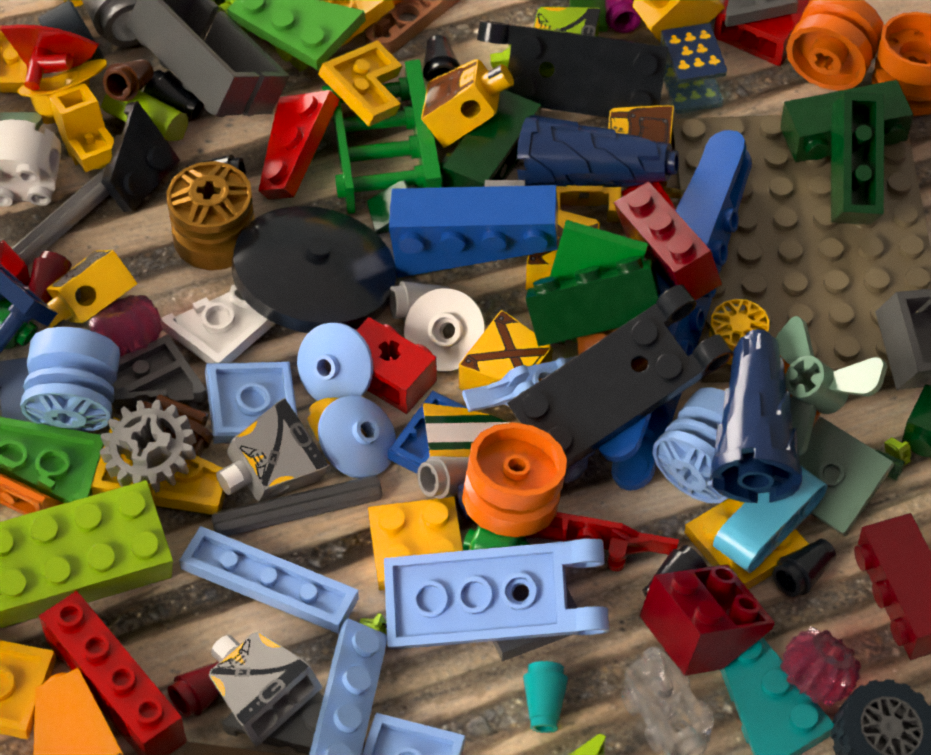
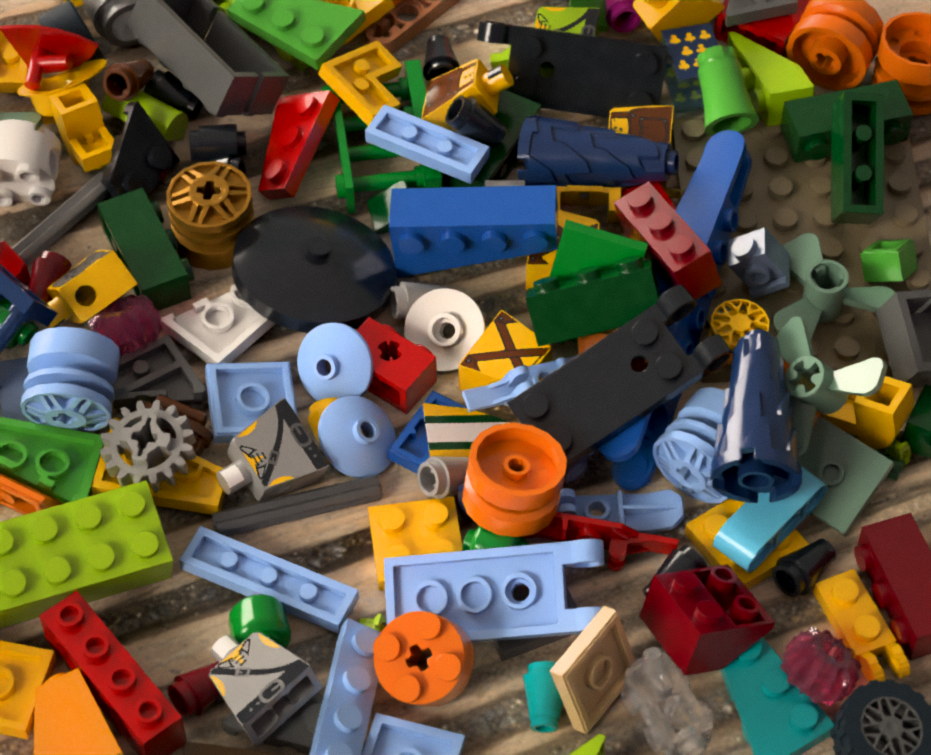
(146, 248): none -> dark green brick
(216, 141): none -> black brick
(262, 615): none -> green head
(399, 650): none -> orange brick
(427, 144): none -> light blue plate
(473, 120): none -> black cone
(593, 670): none -> tan plate
(641, 512): none -> light blue piece
(724, 92): none -> bright green plant
(759, 262): none -> sand blue brick
(769, 78): none -> lime slope
(824, 287): none -> sand green piece
(860, 624): none -> yellow hinge
(878, 416): none -> yellow brick
(889, 260): none -> bright green slope

